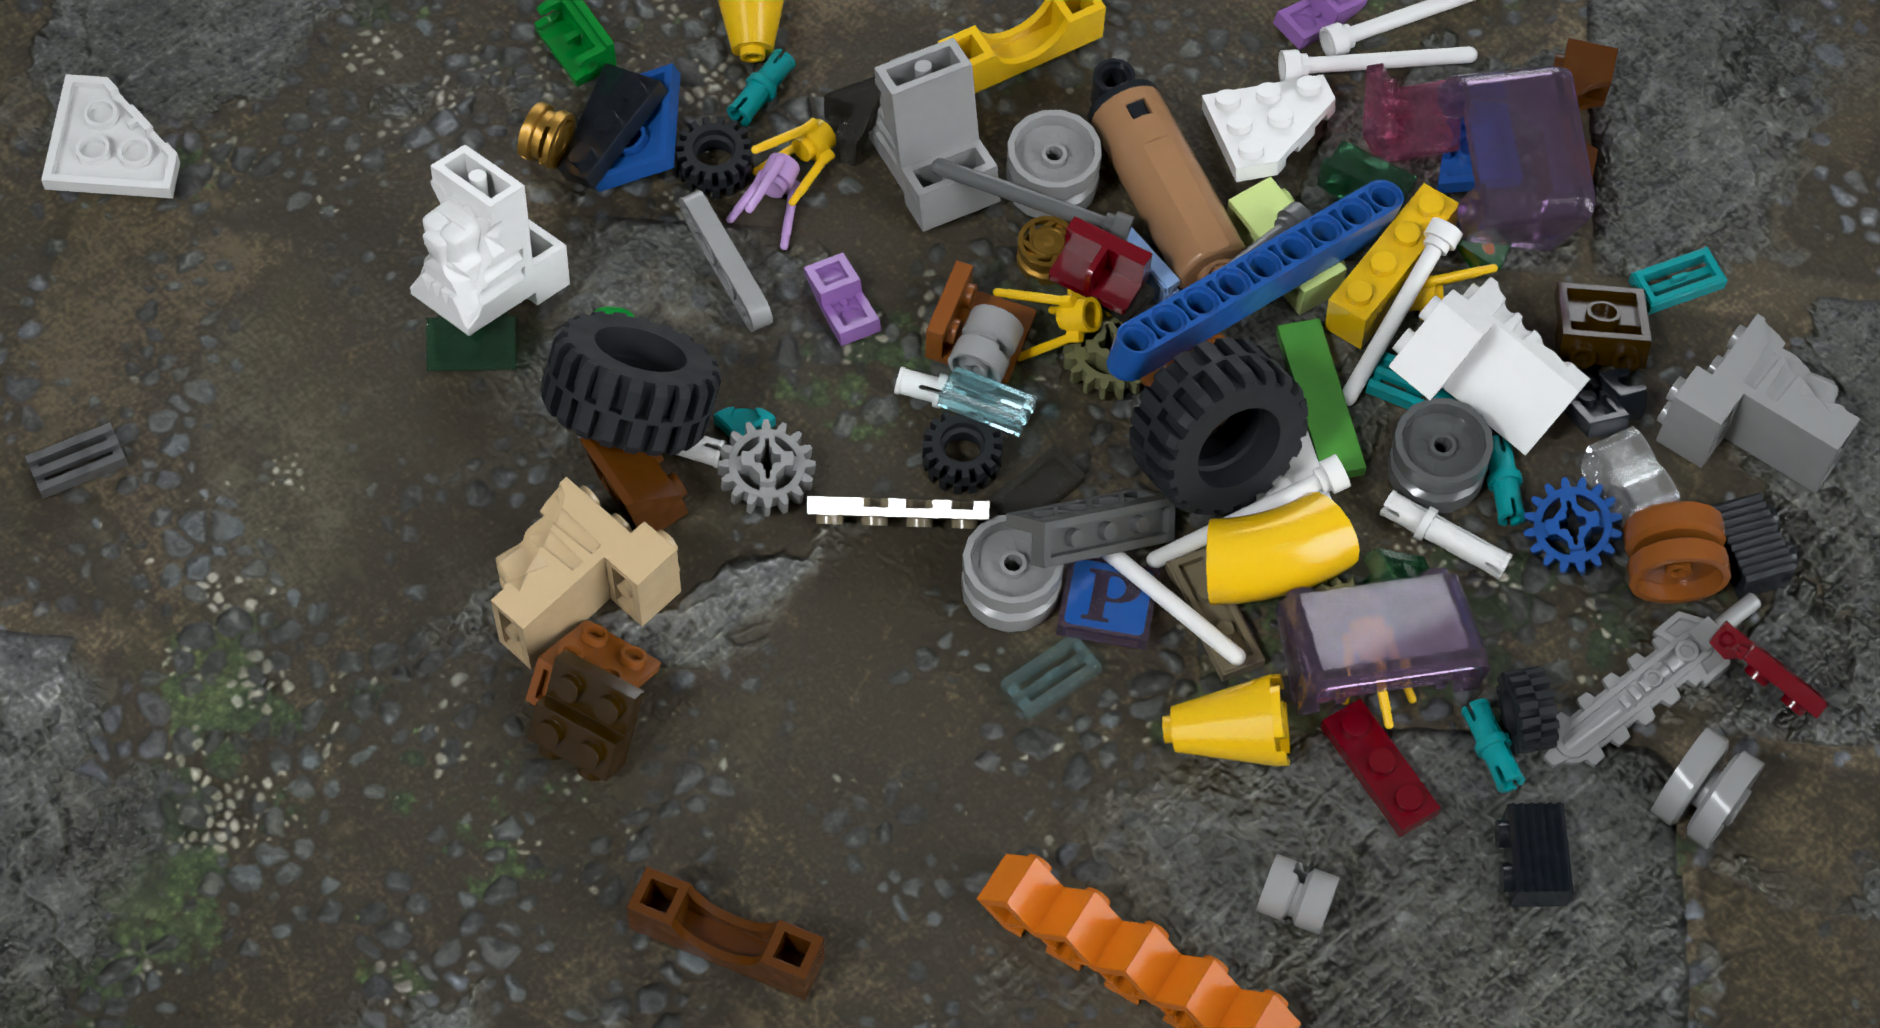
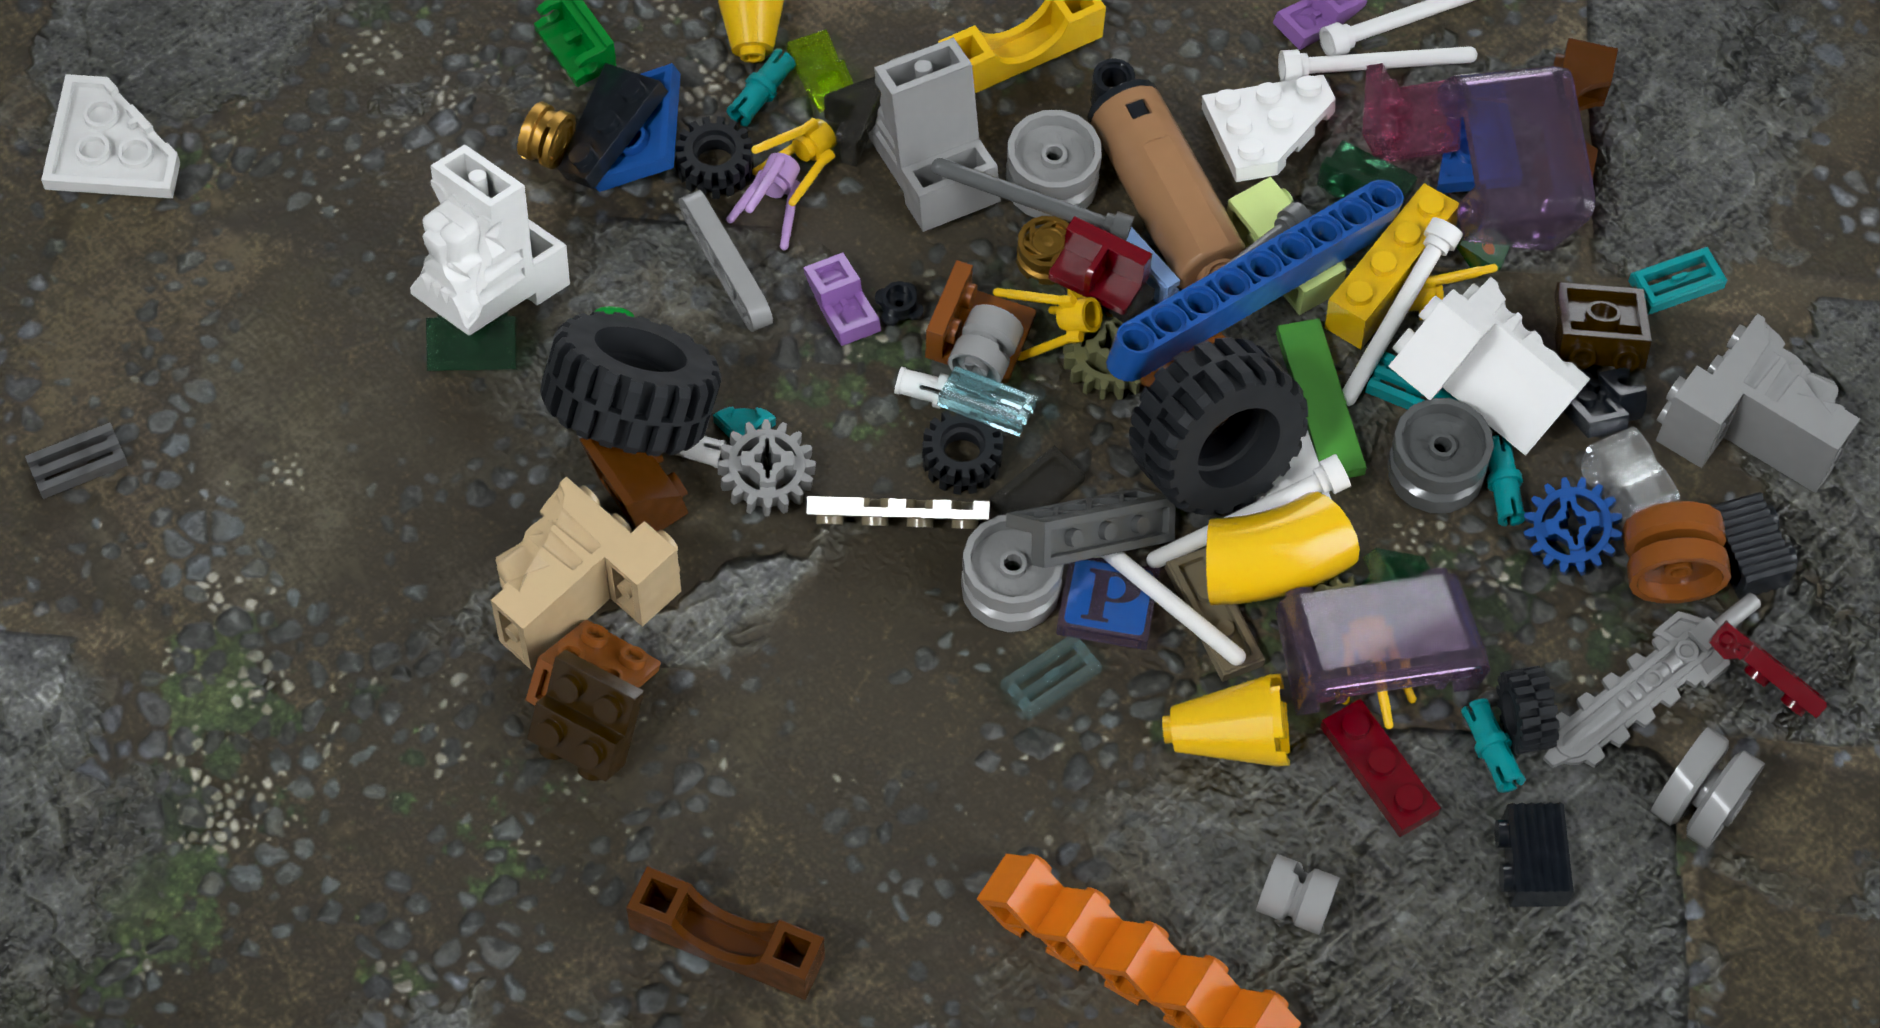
(818, 66): none -> clear neon green slope
(899, 292): none -> black plate
(1447, 535): white pin -> none

